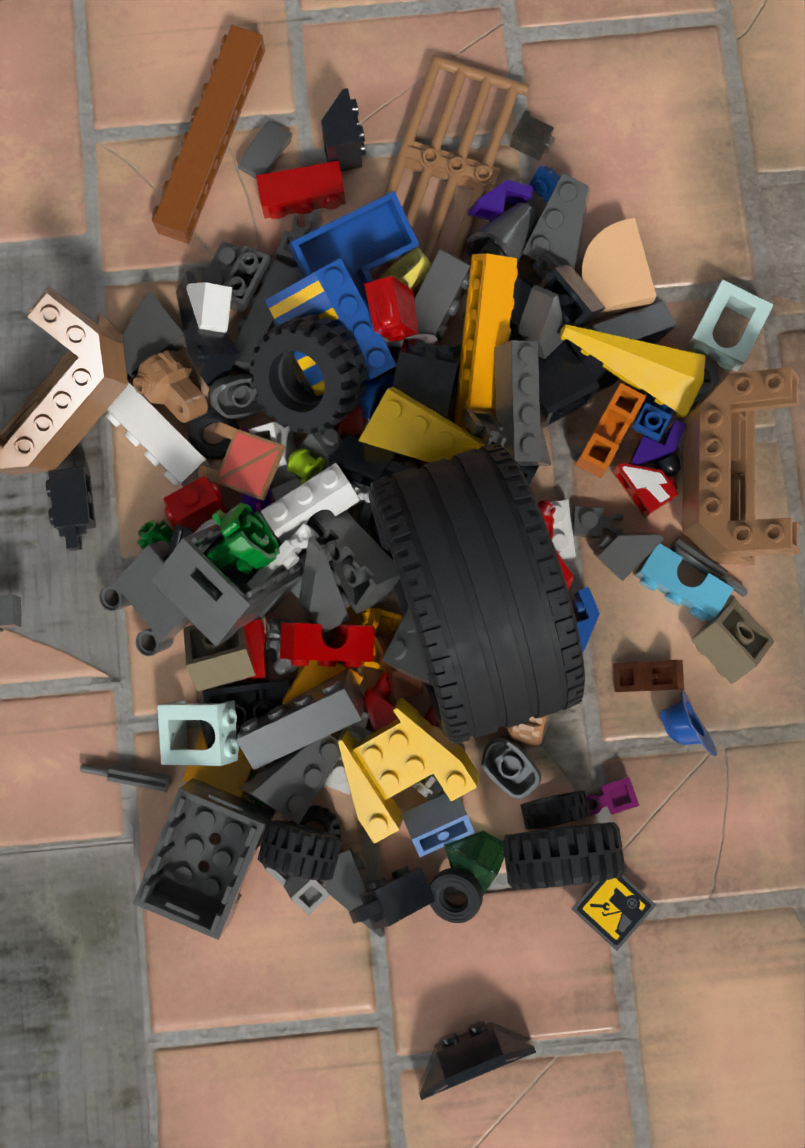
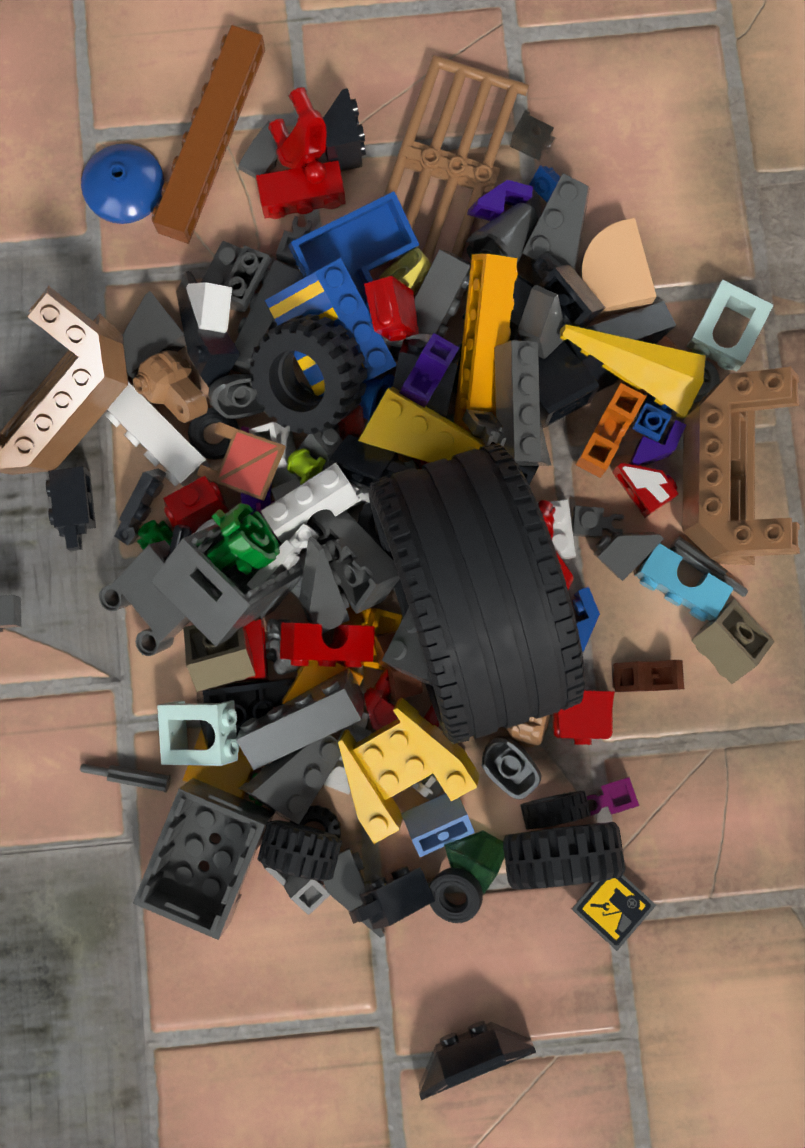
(123, 197): none -> blue dish
(139, 504): none -> black hinge
(306, 140): none -> red connector
(429, 370): none -> dark purple slope
(586, 720): none -> red torso
(669, 465): black hinge -> none
(685, 726): blue piece -> none

